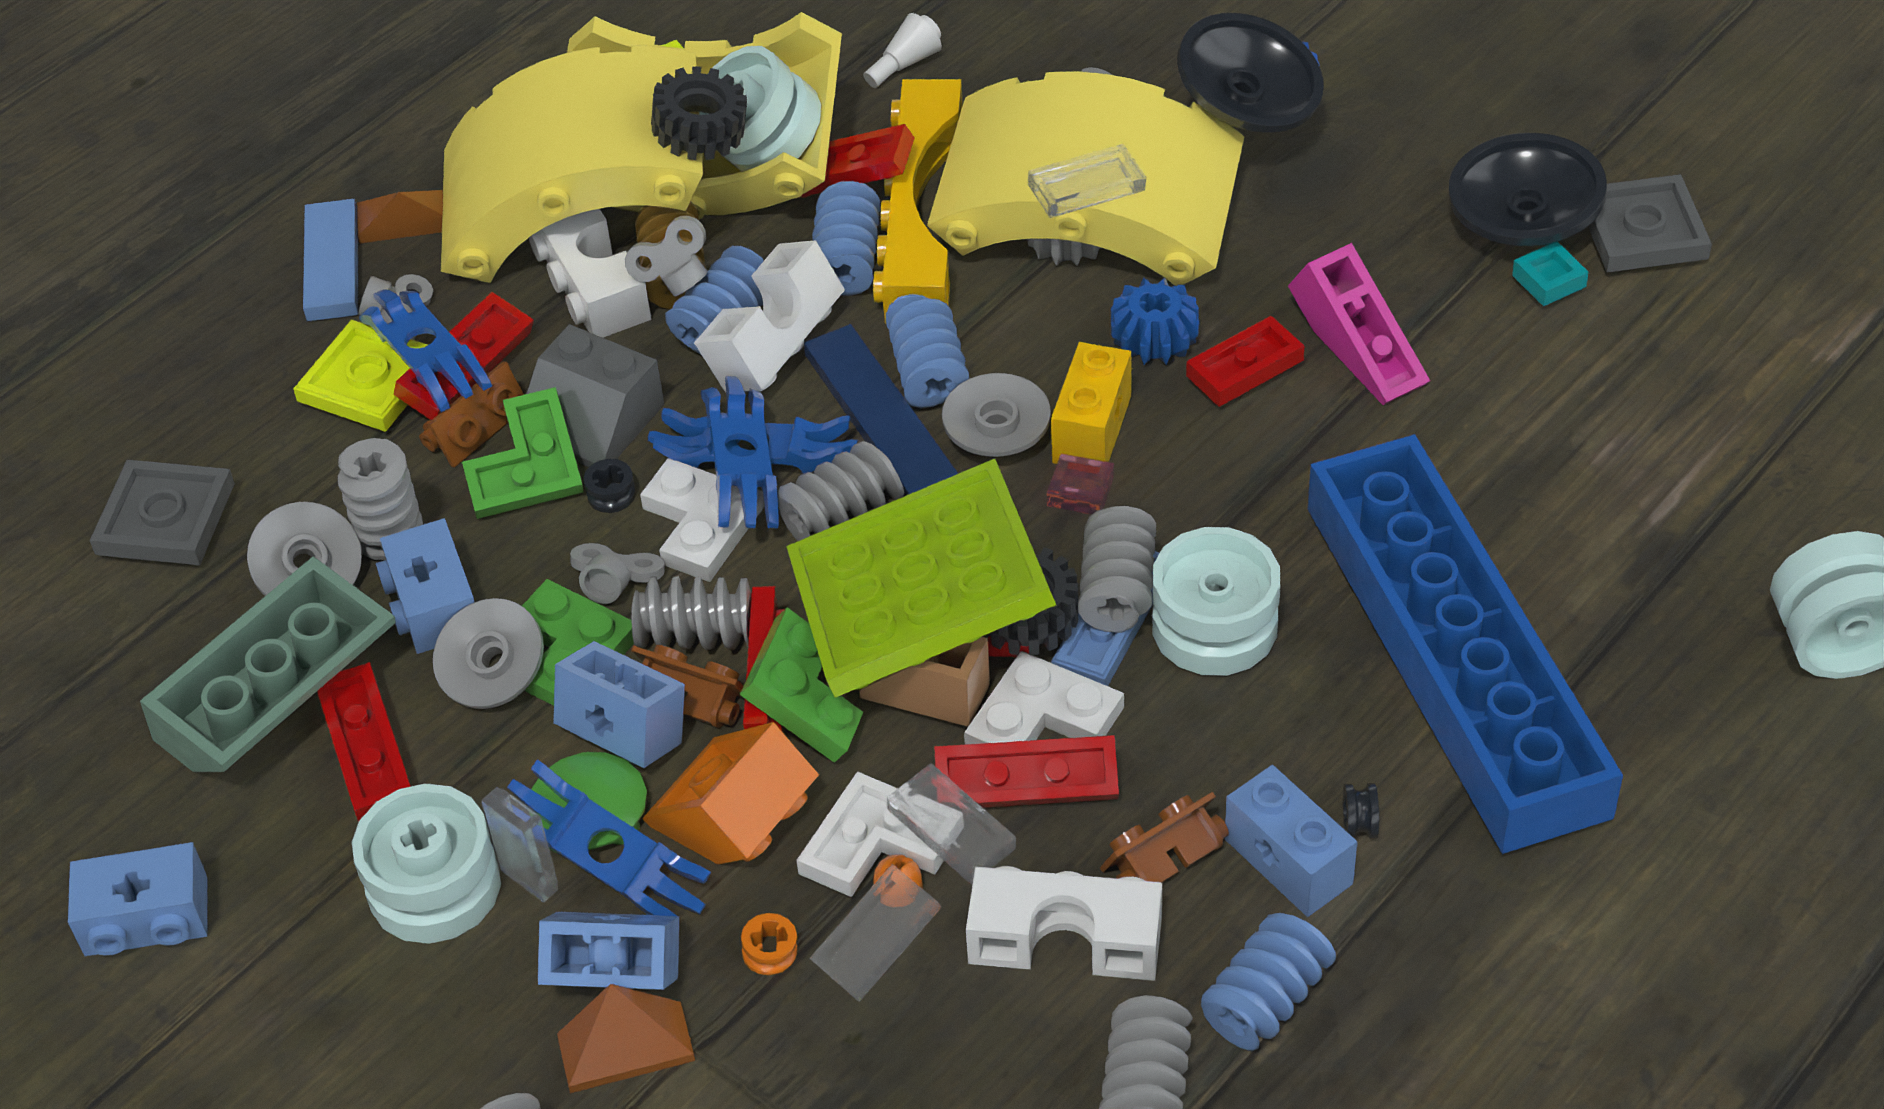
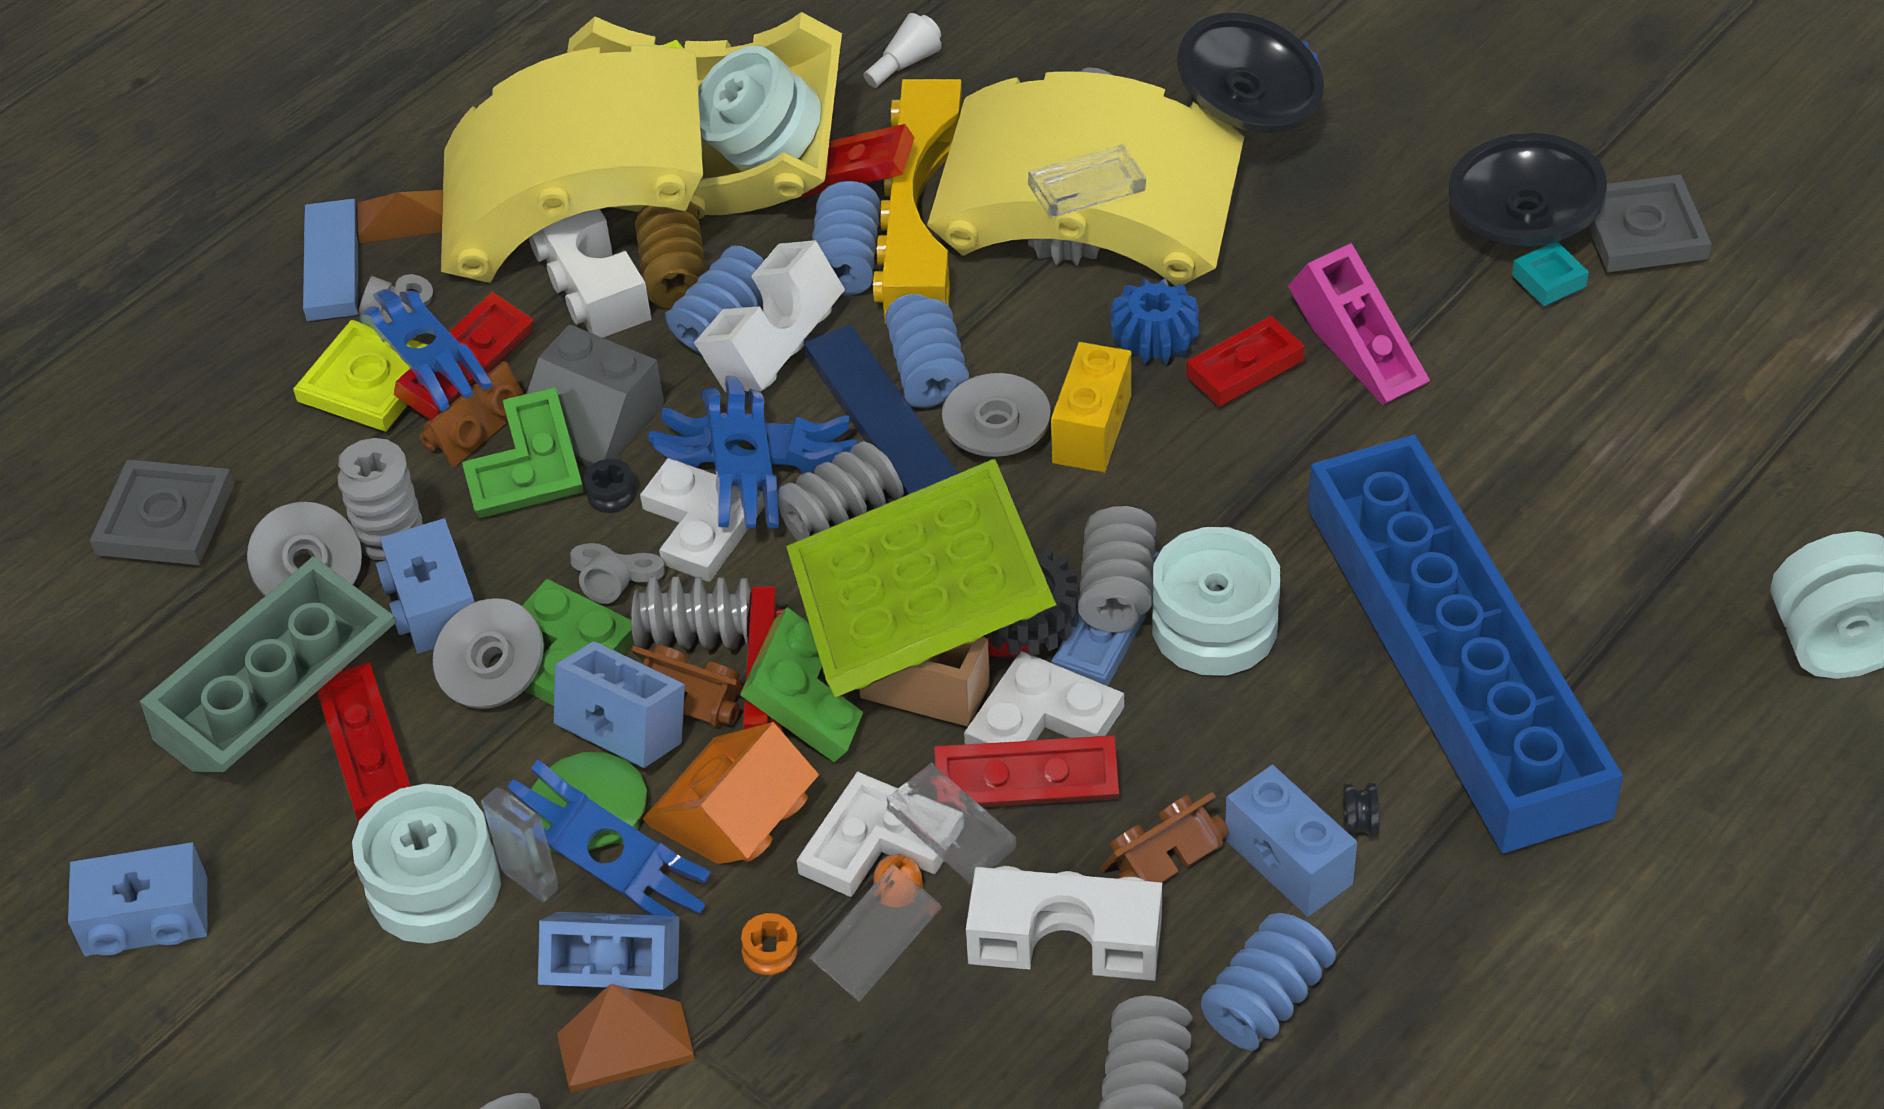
(671, 257): light grey piece -> none
(698, 93): black tyre -> none
(1080, 484): clear pink tile -> none

